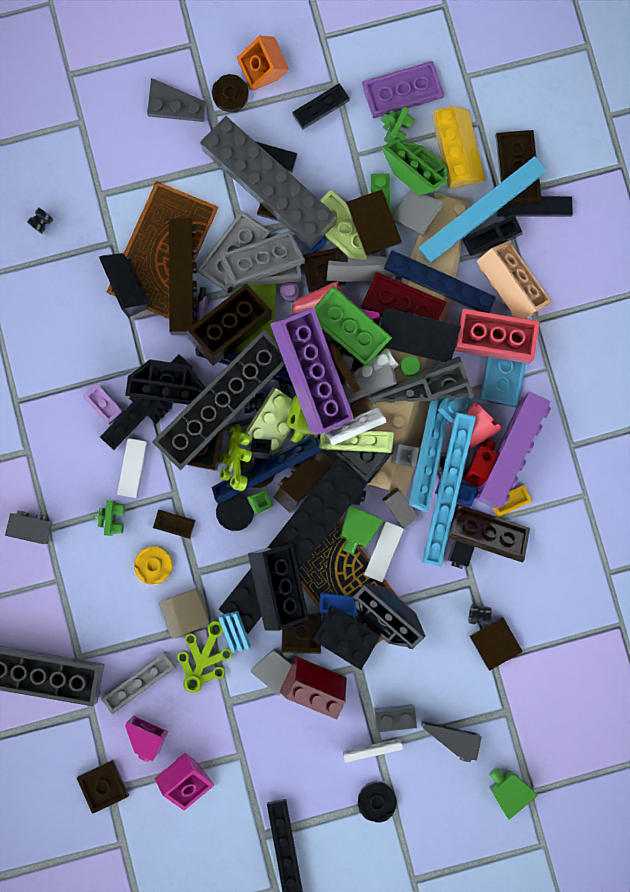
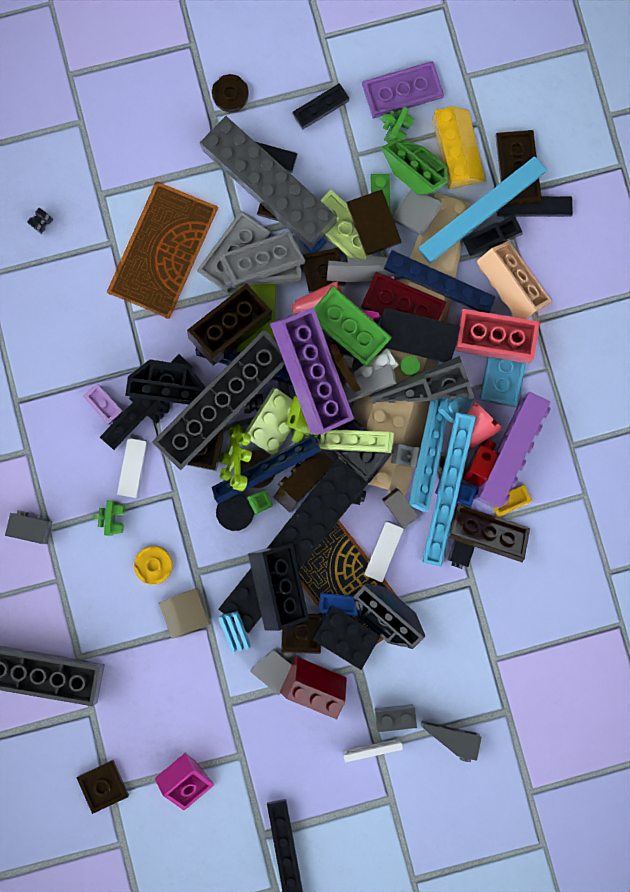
(125, 283): black slope -> none
(138, 682): light grey tile -> none
(145, 738): dark pink slope -> none
(173, 103): dark grey wing -> none
(174, 524): dark brown tile -> none
(182, 275): dark brown brick -> none
(202, 303): lavender piece -> none
(202, 660): lime plant -> none
(260, 449): black panel -> none
(262, 62): orange slope -> none
(289, 291): lavender plate -> none
(356, 426): white tile -> none
(358, 528): bright green torso -> none
(377, 802): black tile -> none
(479, 615): black wheel -> none
(495, 643): dark brown tile -> none
(510, 792): bright green torso -> none

